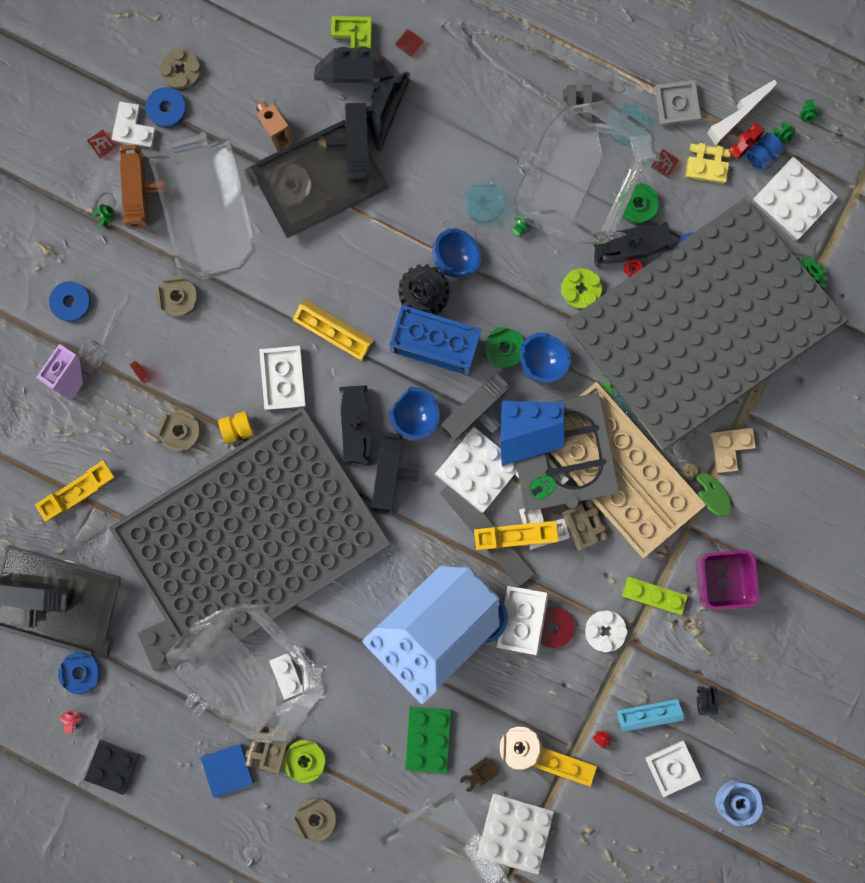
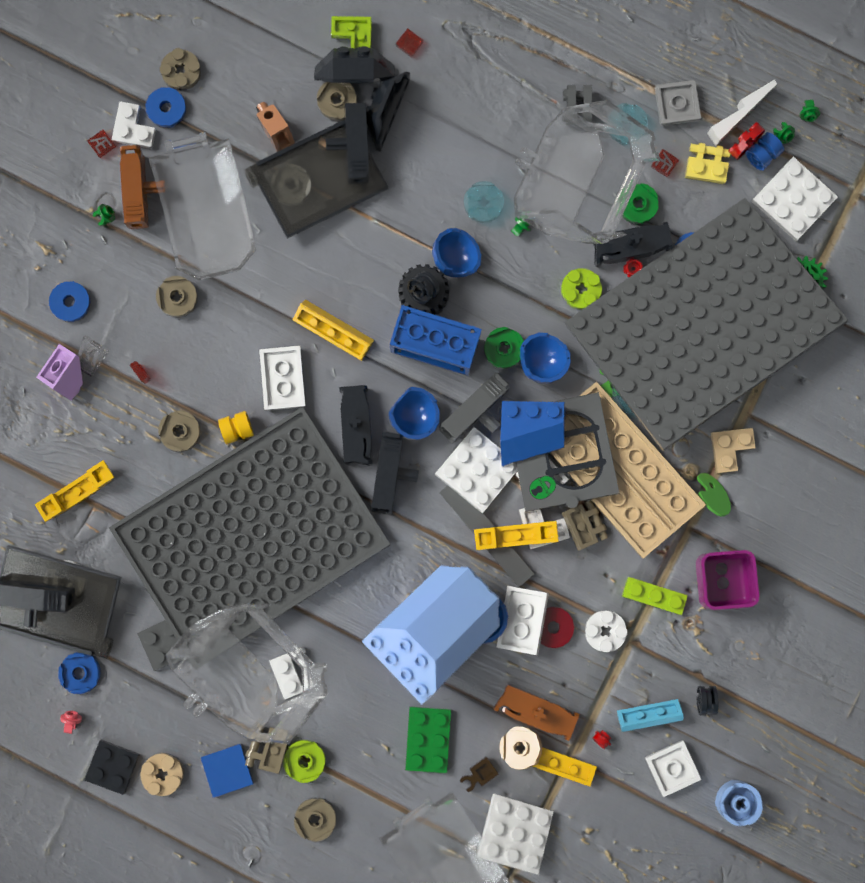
(156, 785): none -> tan plate
(325, 100): none -> dark tan plate
(537, 712): none -> dark orange piece

